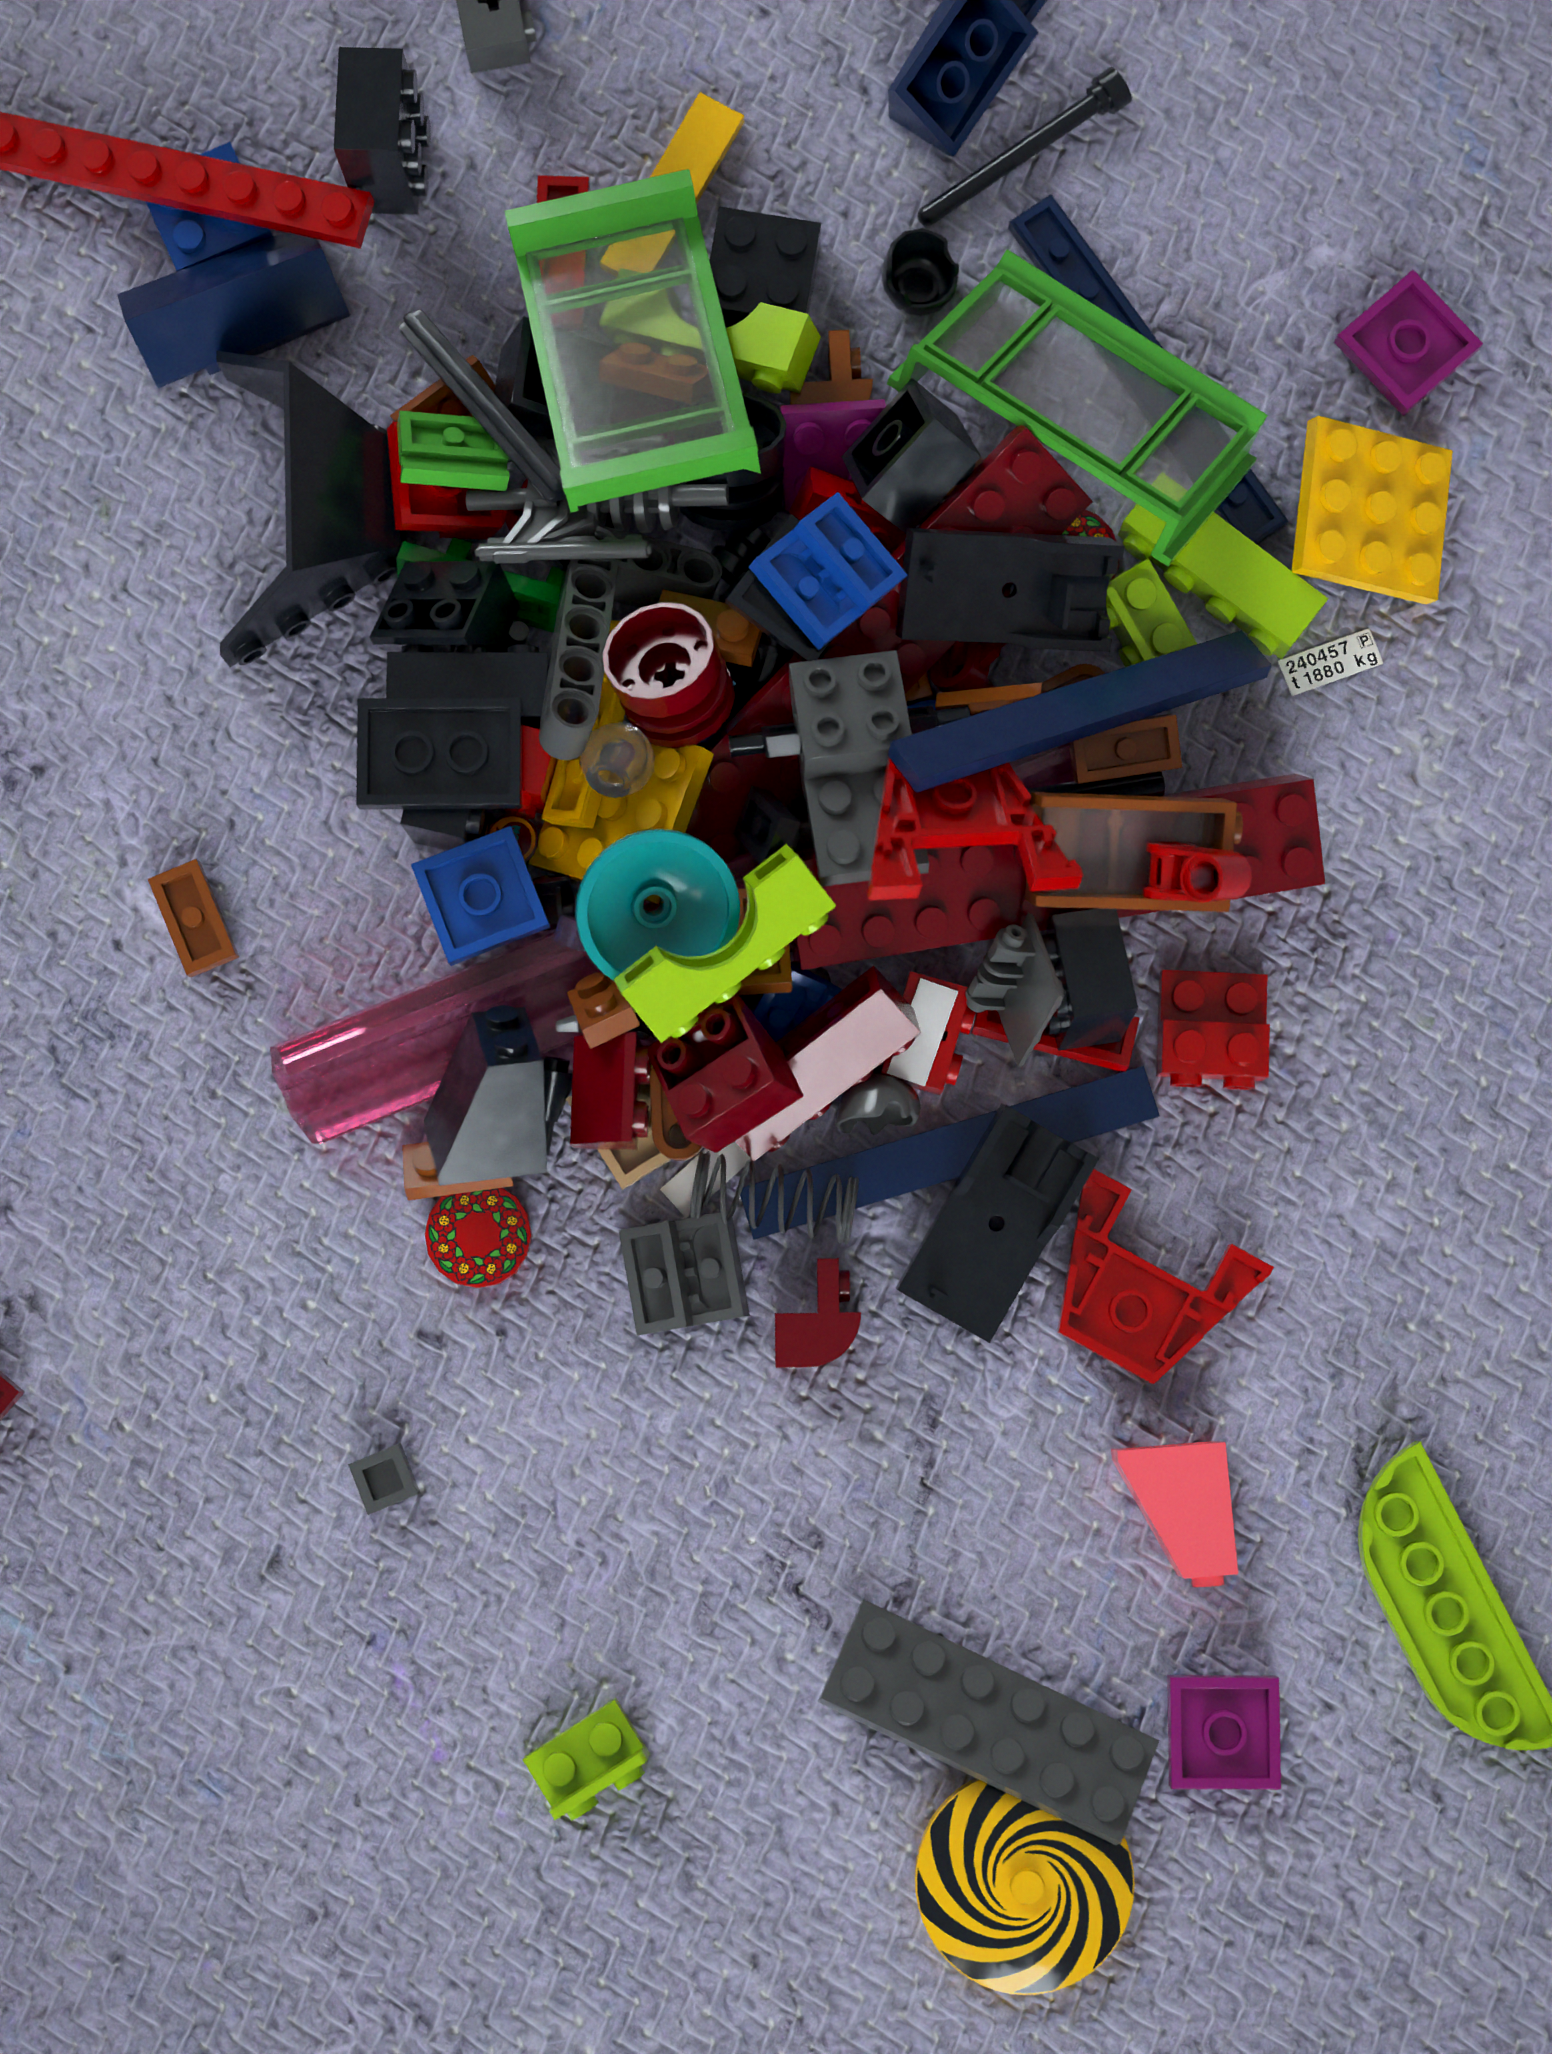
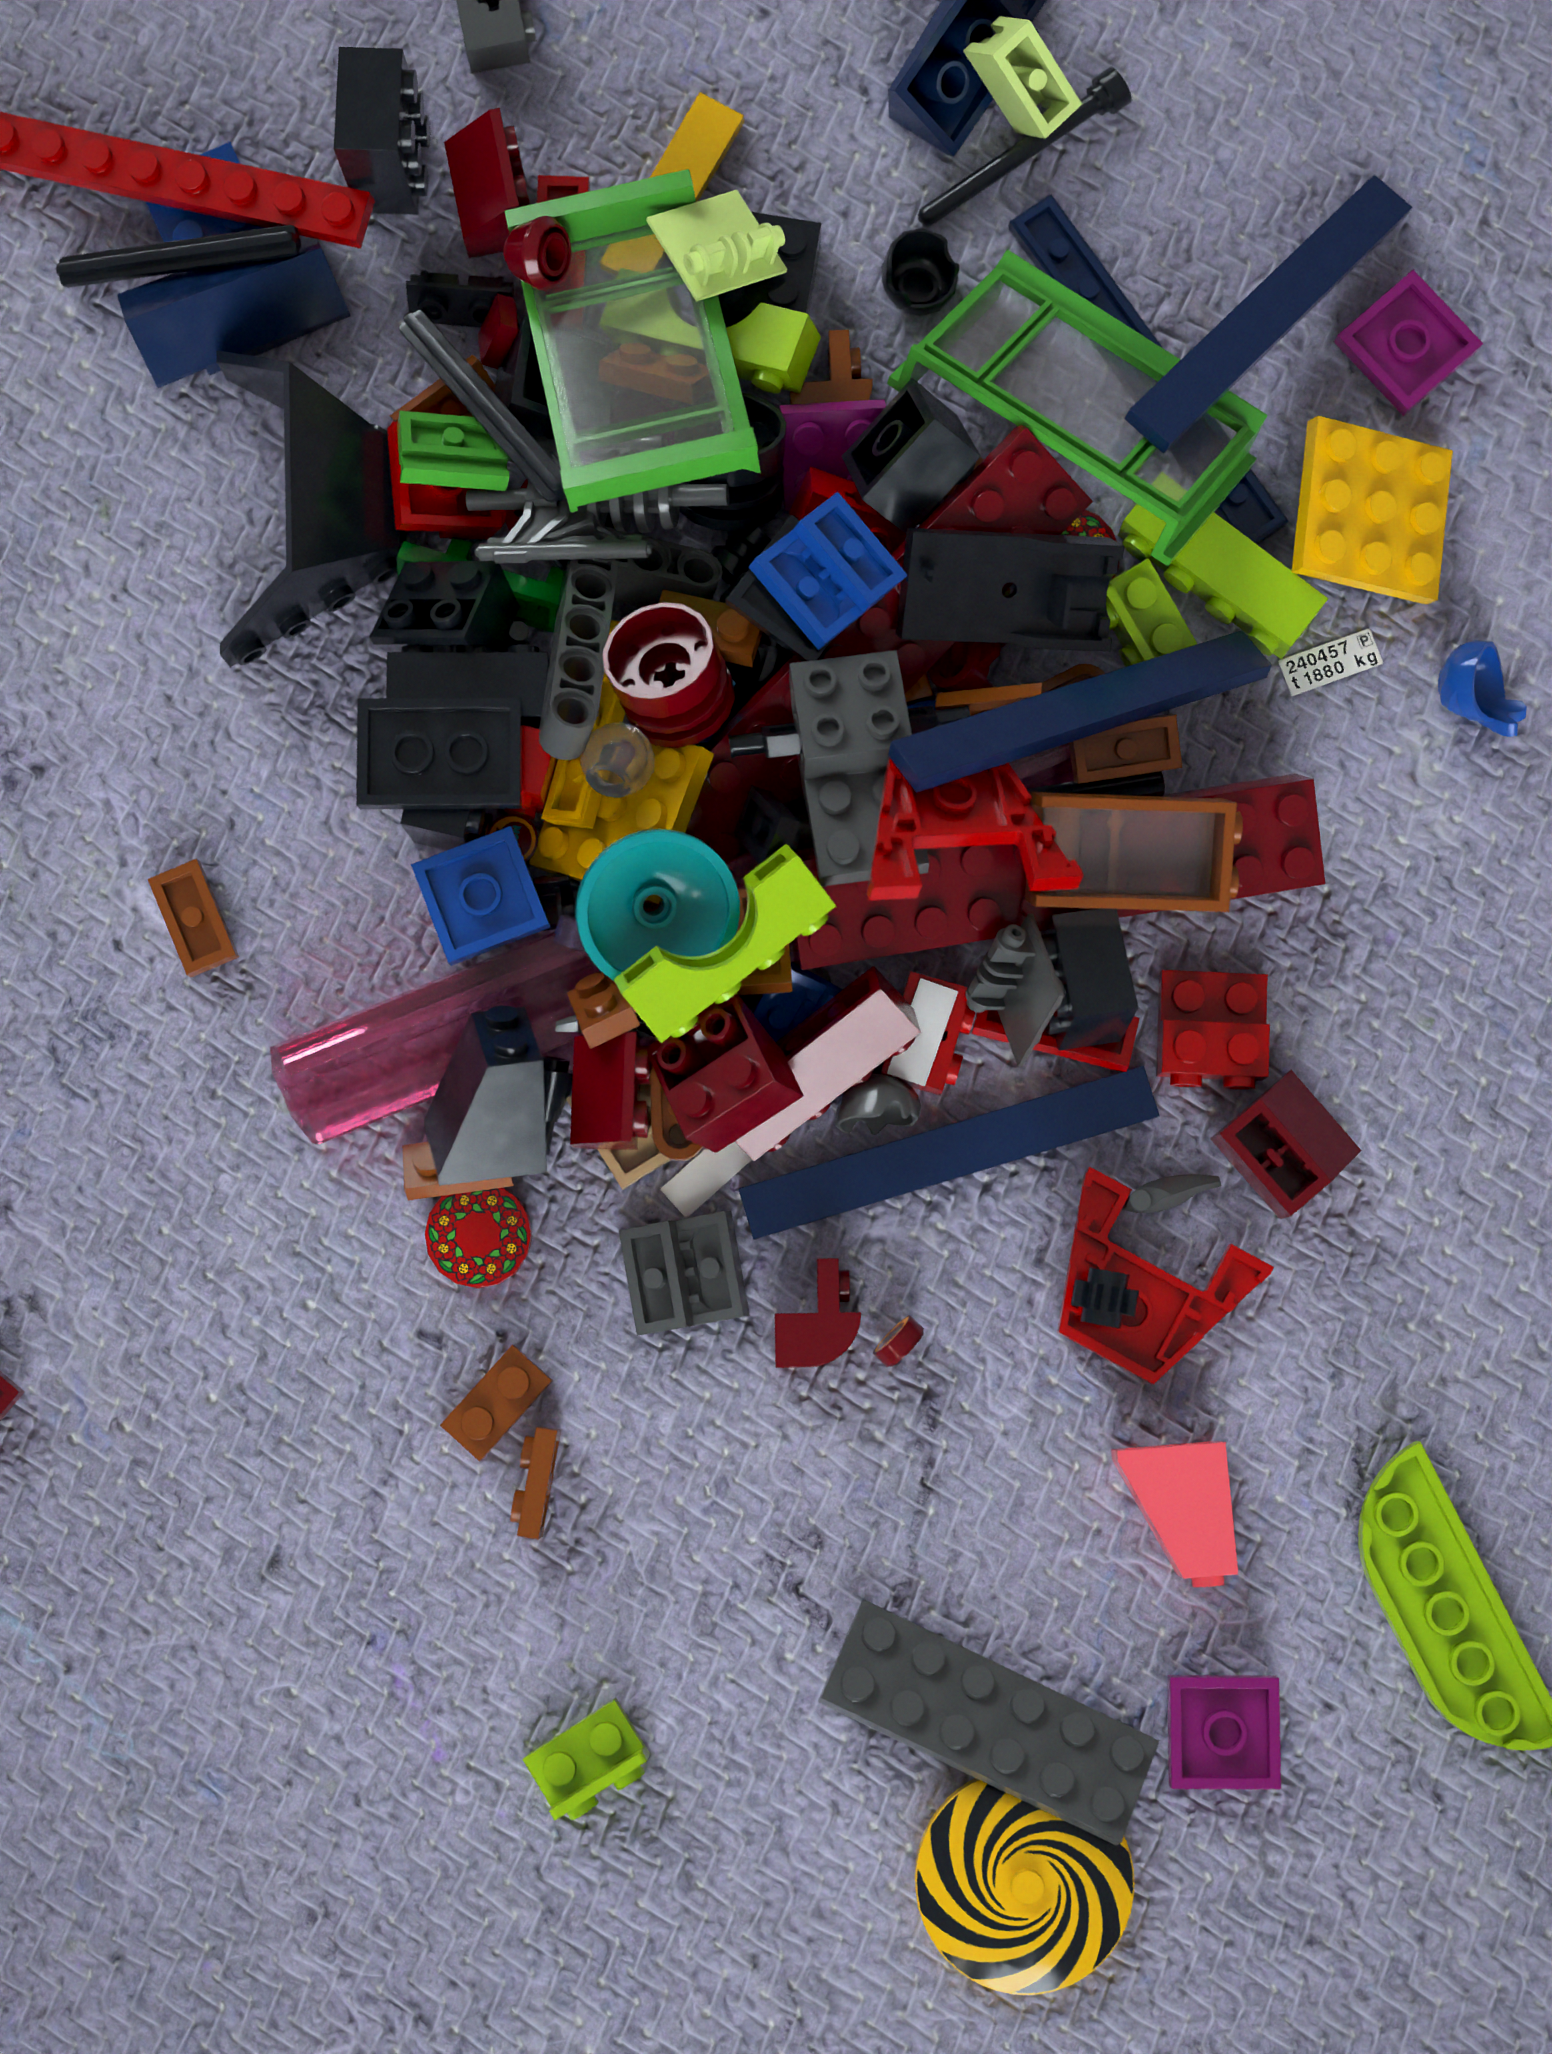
(179, 256): none -> black axle
(384, 1478): dark grey plate -> none
(452, 303): none -> black hinge
(486, 181): none -> dark red slope
(496, 1402): none -> dark orange plate
(498, 331): none -> dark red tile
(531, 1505): none -> dark orange plate
(539, 252): none -> dark red cone
(700, 1199): dark grey piece -> none
(719, 244): none -> yellowish green hinge
(899, 1341): none -> dark red tile
(1013, 1174): black piece -> none
(1022, 75): none -> yellowish green brick
(1104, 1297): none -> black gear
(1168, 1192): none -> dark grey bar
(1186, 873): red piece -> none
(1267, 314): none -> dark blue tile
(1286, 1145): none -> dark red slope
(1474, 688): none -> blue piece

